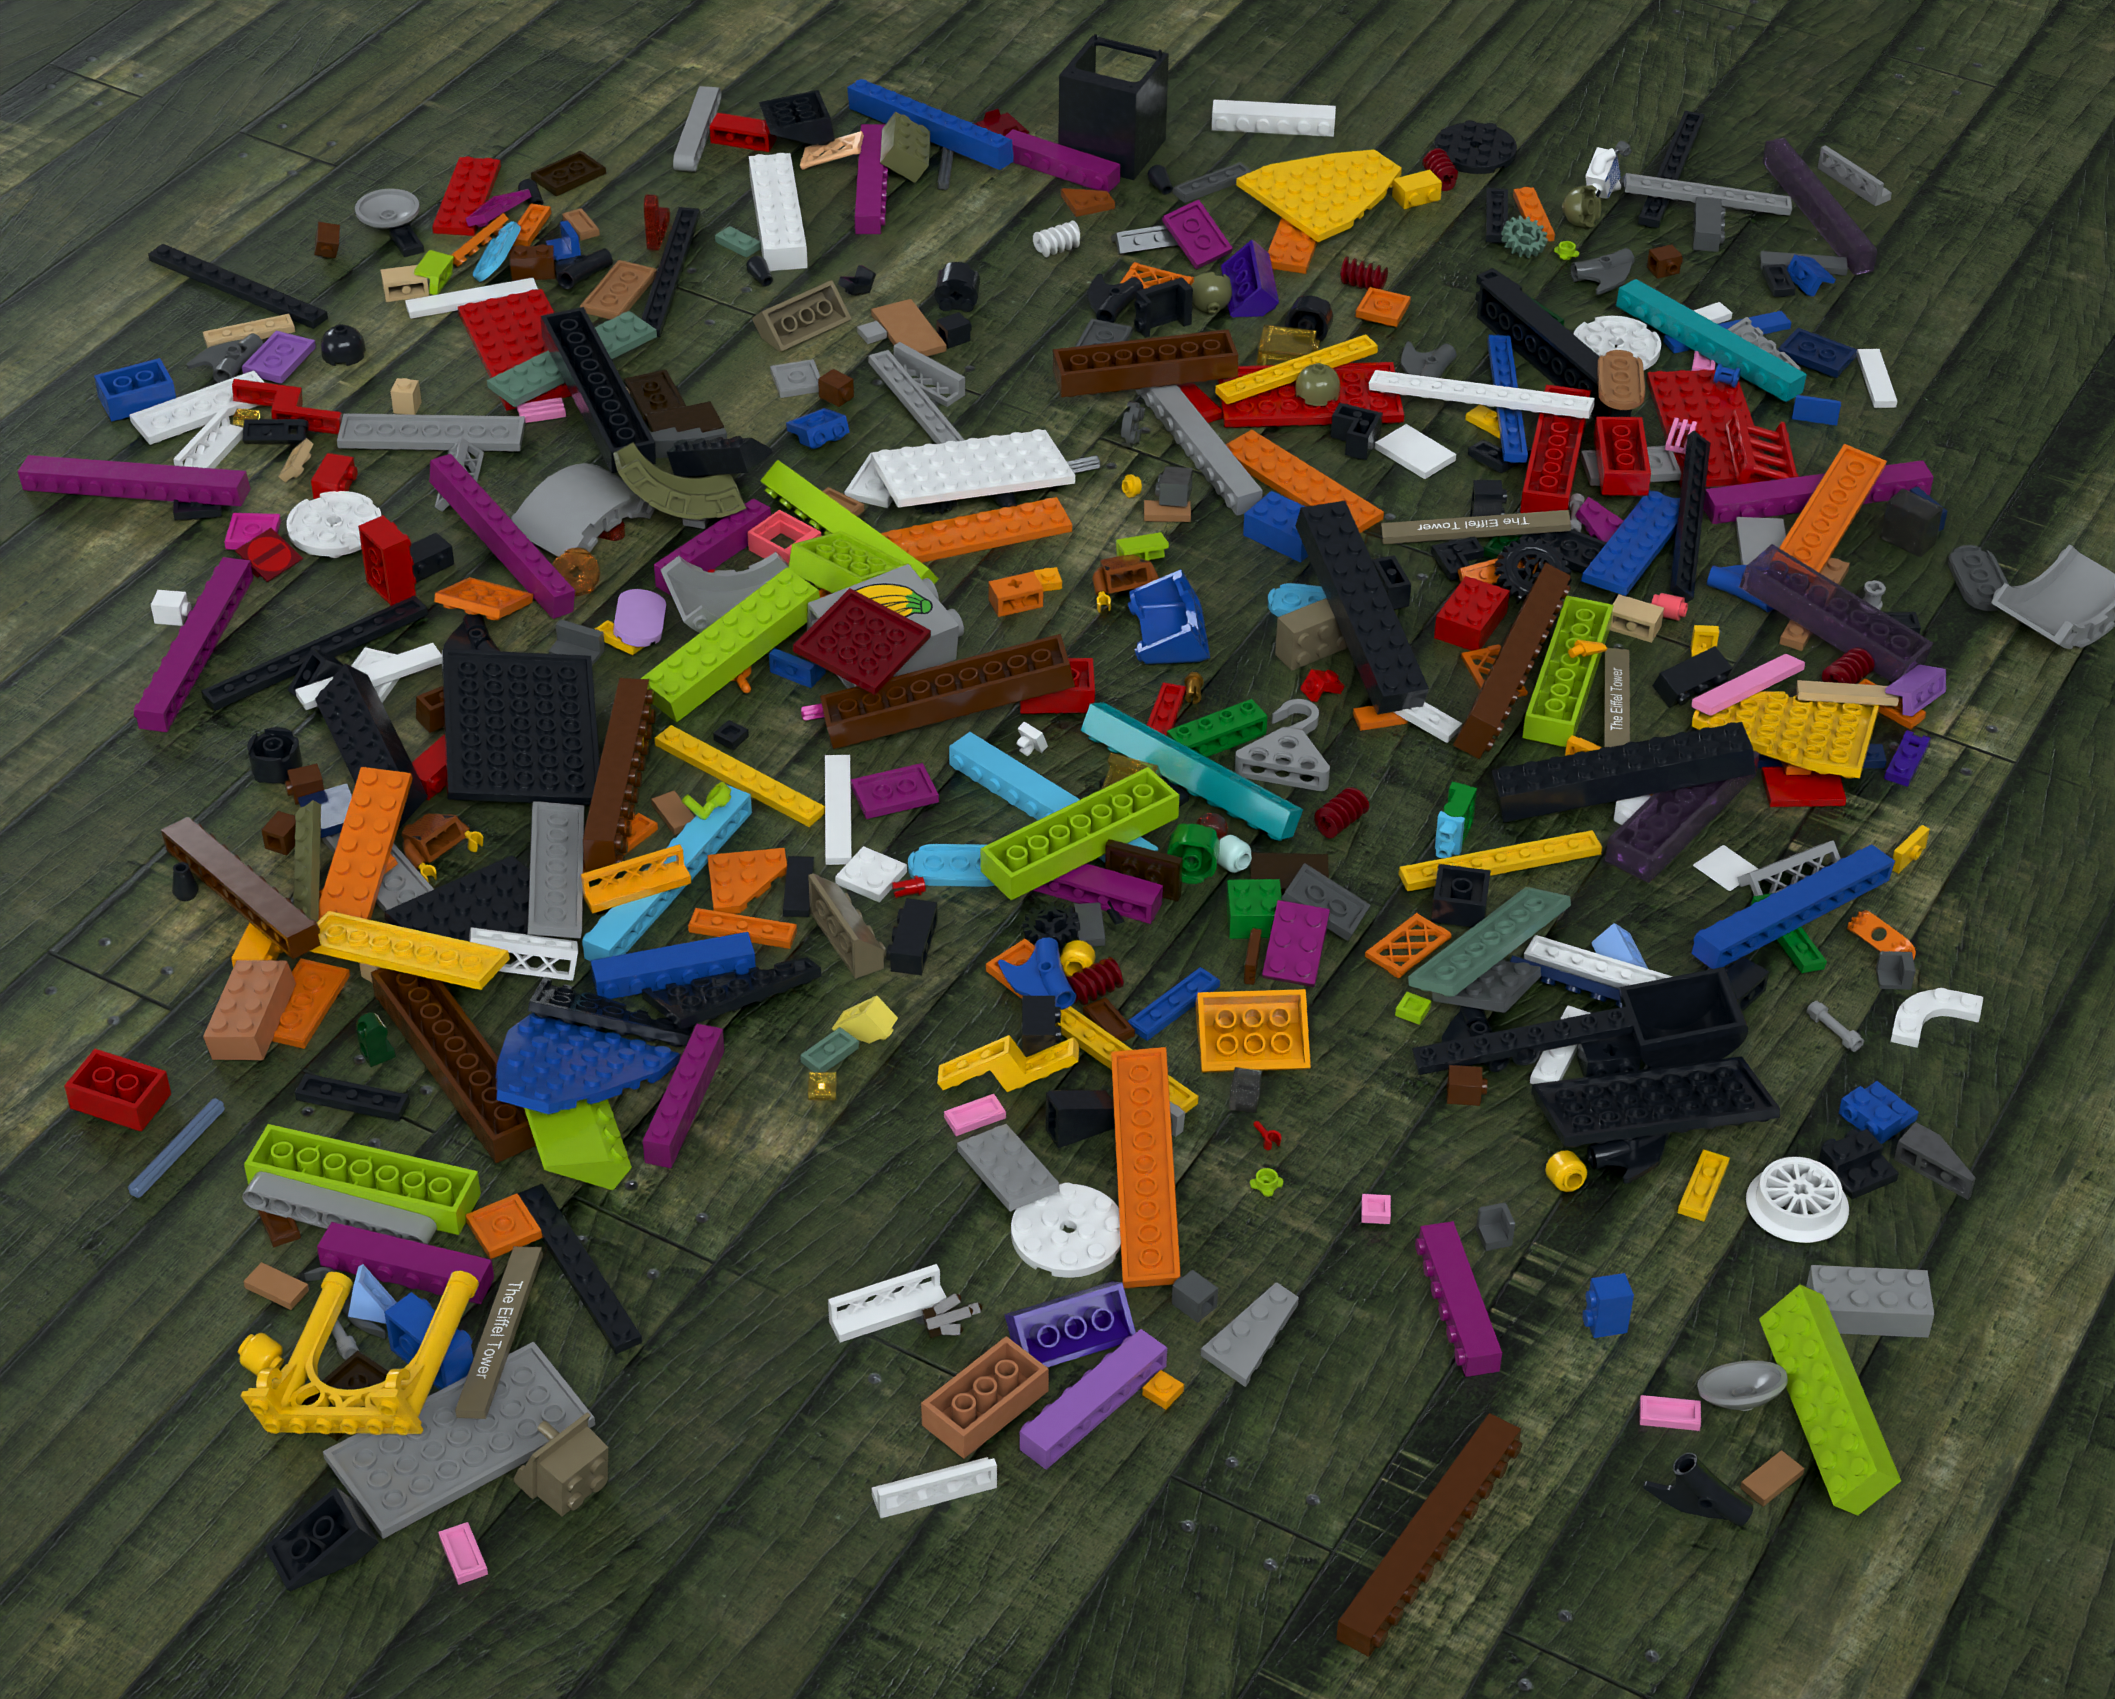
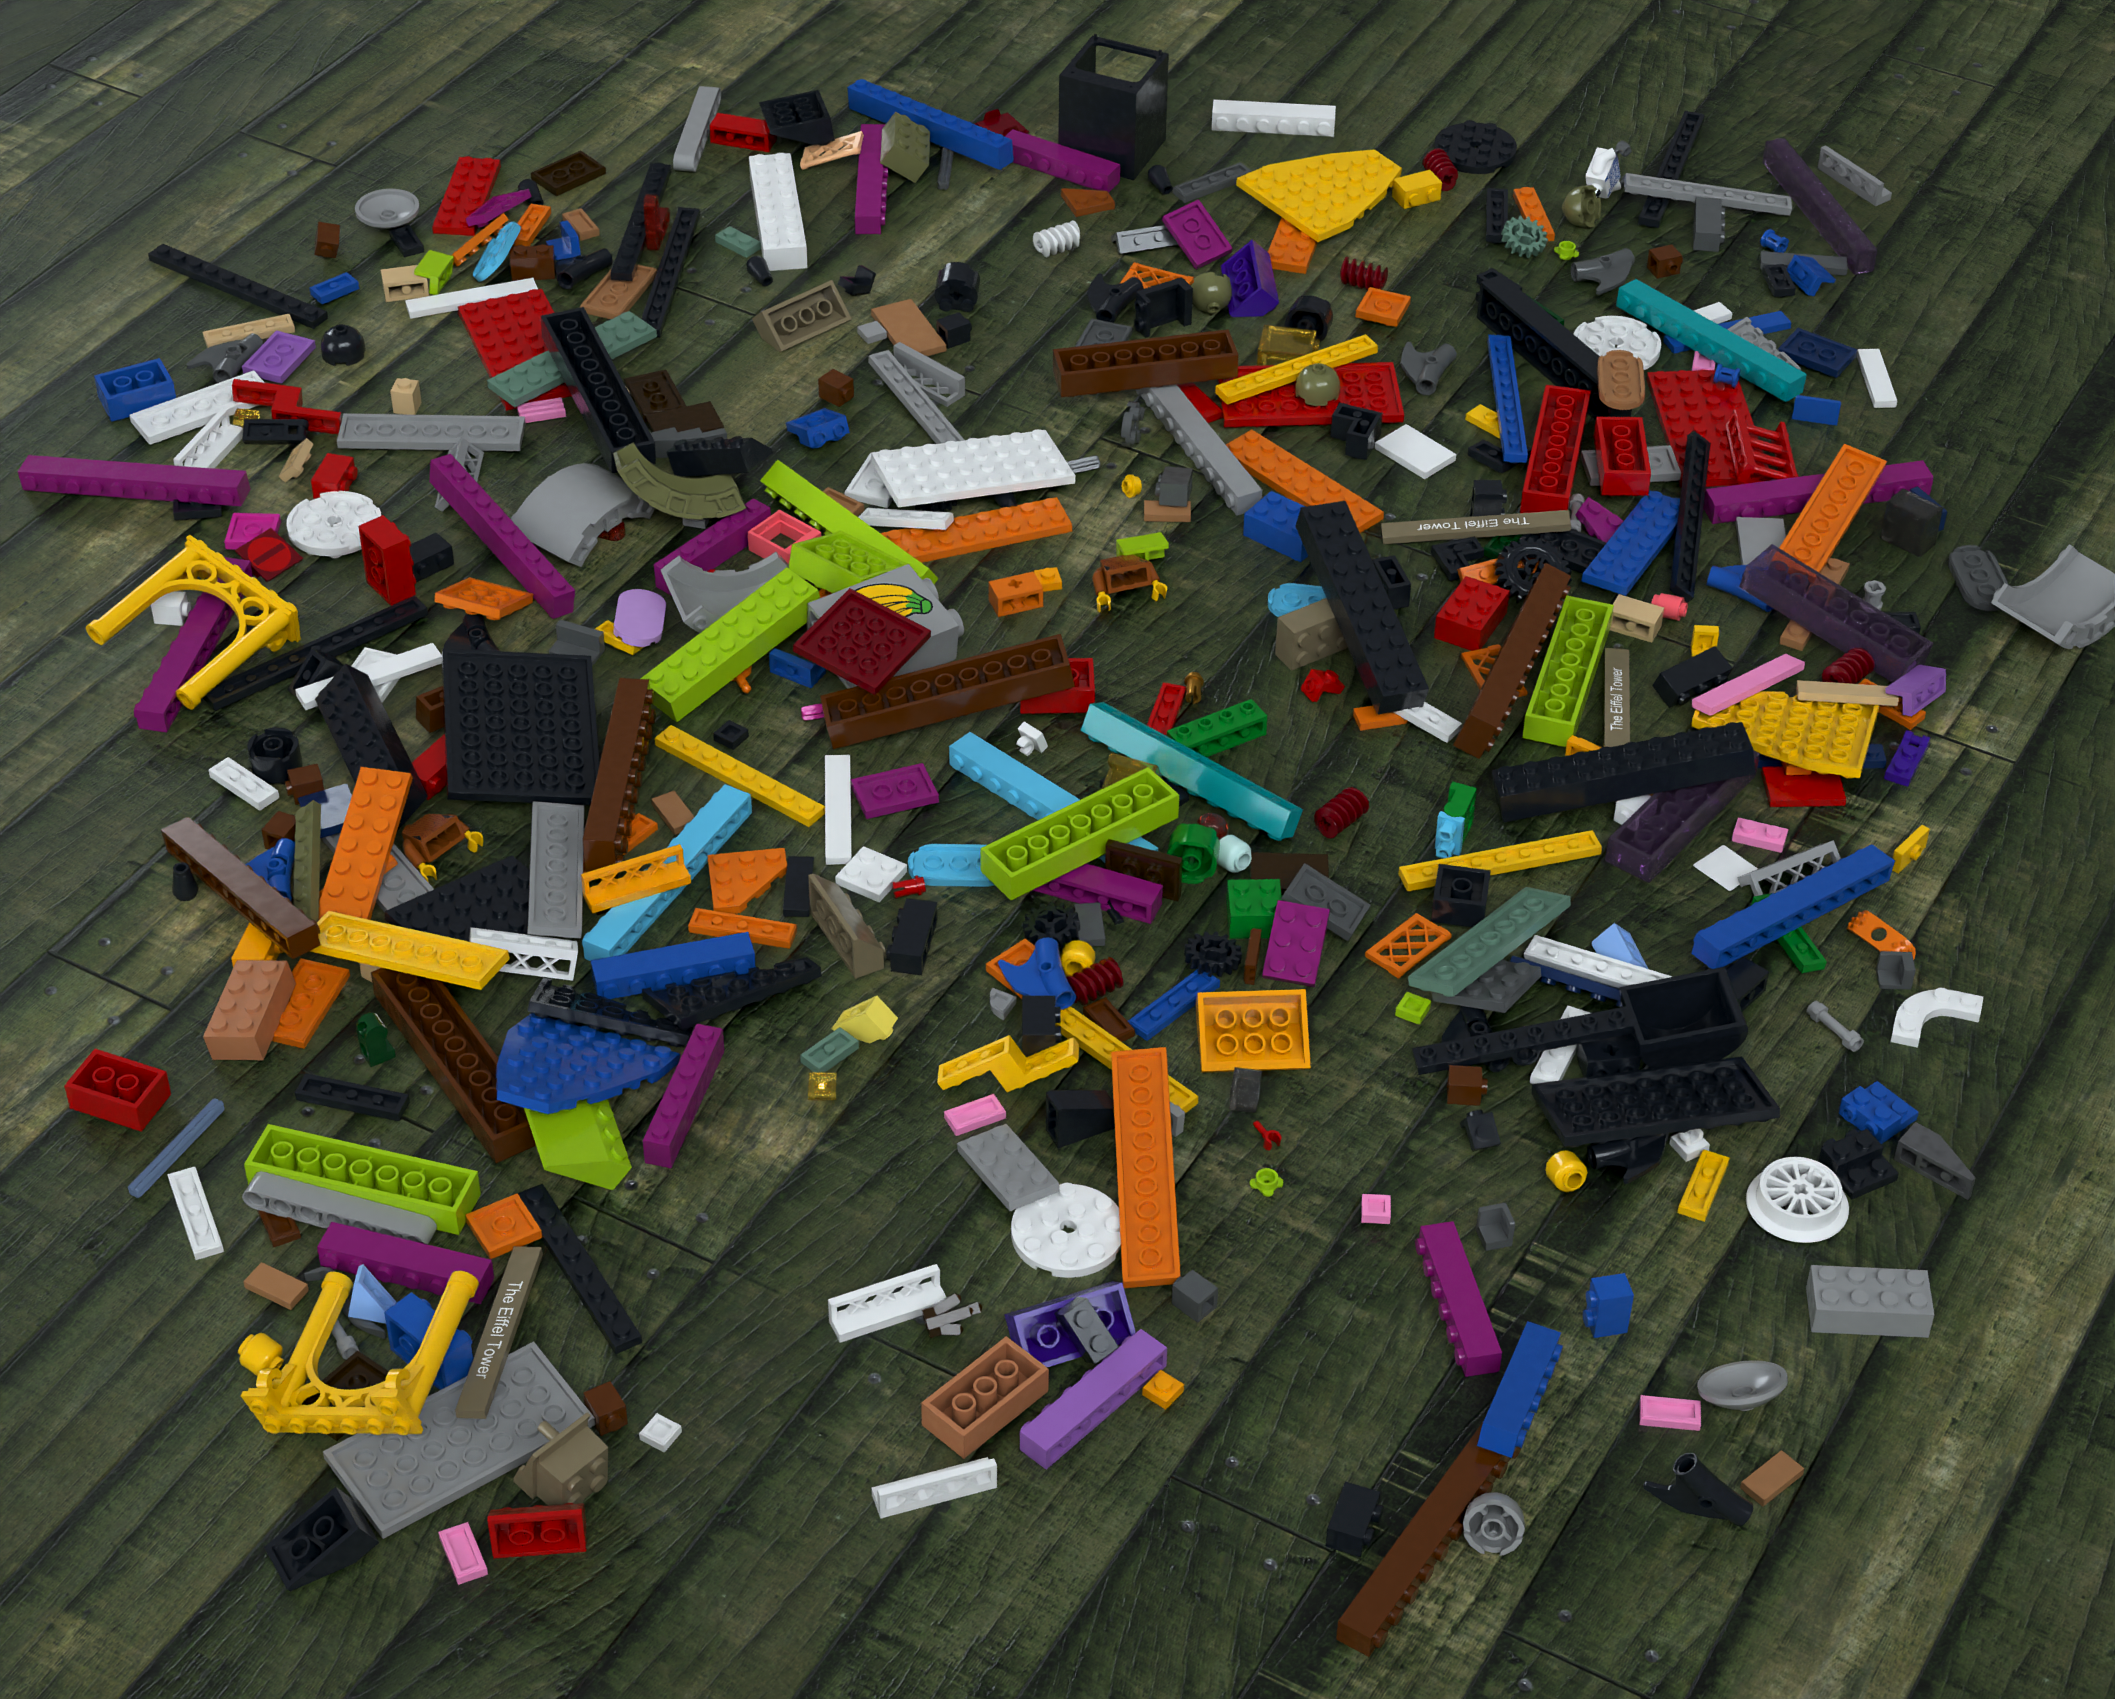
(195, 1213): none -> white tile
(196, 560): none -> yellow arch
(243, 783): none -> white plate
(276, 866): none -> blue pin
(334, 288): none -> blue plate
(537, 1530): none -> red slope
(581, 558): clear orange plate -> none
(606, 1407): none -> reddish brown brick
(635, 235): none -> black plate
(660, 1432): none -> white tile
(717, 797): lime plate -> none
(796, 378): light grey tile -> none
(907, 518): none -> white tile
(1001, 1003): none -> light grey tile
(1086, 1330): none -> brick
(1169, 621): blue windscreen -> none
(1213, 954): none -> black gear
(1246, 1339): light grey wing -> none
(1290, 744): light grey piece -> none
(1353, 1519): none -> black brick
(1481, 1130): none -> black bracket
(1482, 394): white plate -> none
(1494, 1523): none -> light grey cylinder
(1521, 1390): none -> blue brick
(1586, 648): light orange bar -> none
(1682, 426): bright pink tile -> none
(1689, 1144): none -> white tile
(1760, 835): none -> bright pink plate
(1765, 242): none -> blue bush
(1829, 1400): lime brick -> none

